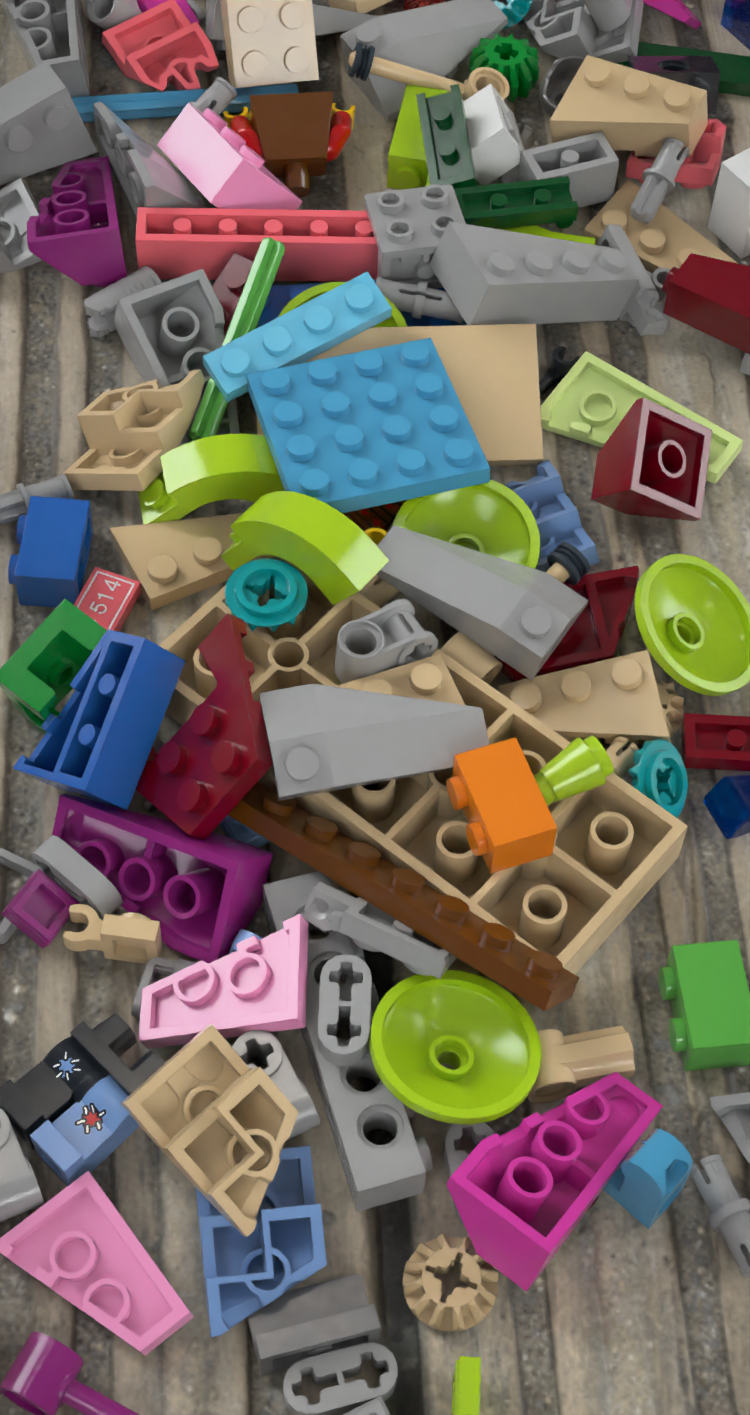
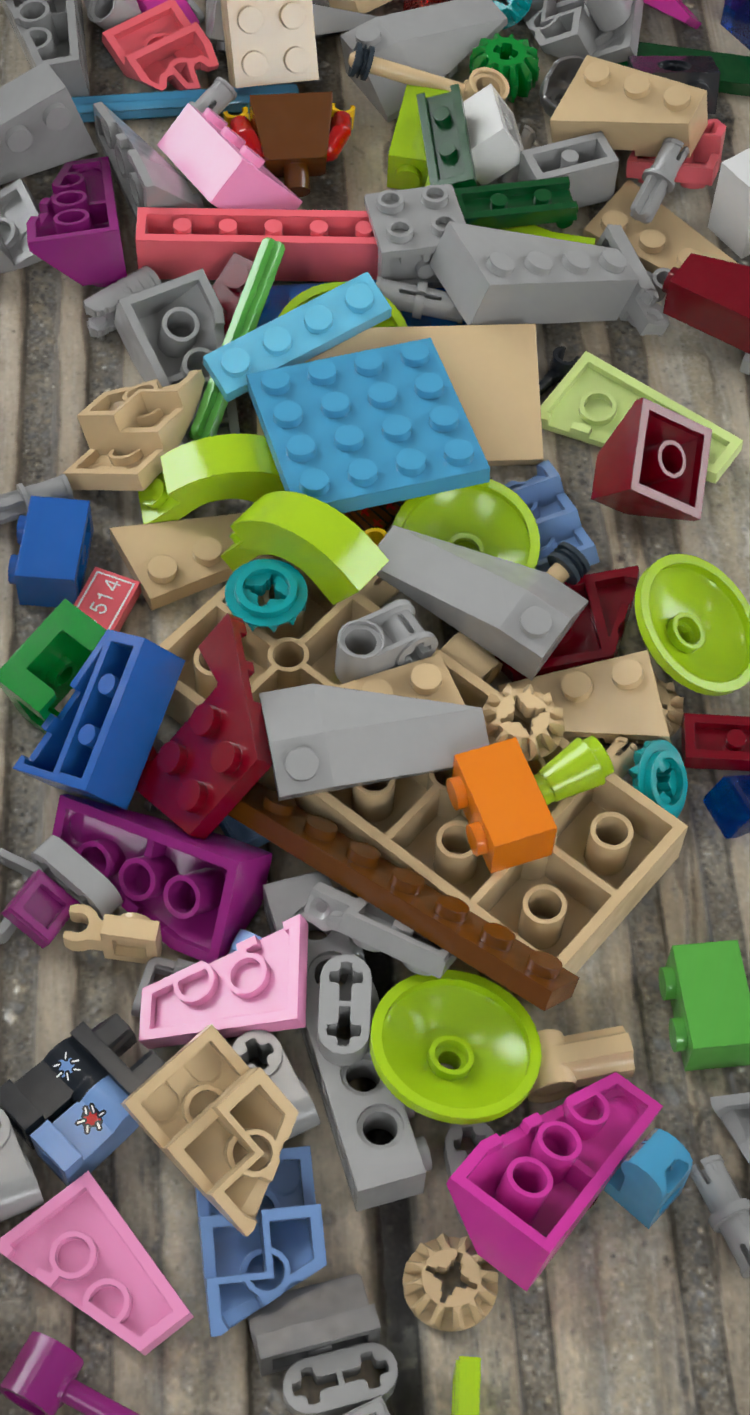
(545, 728): none -> tan gear

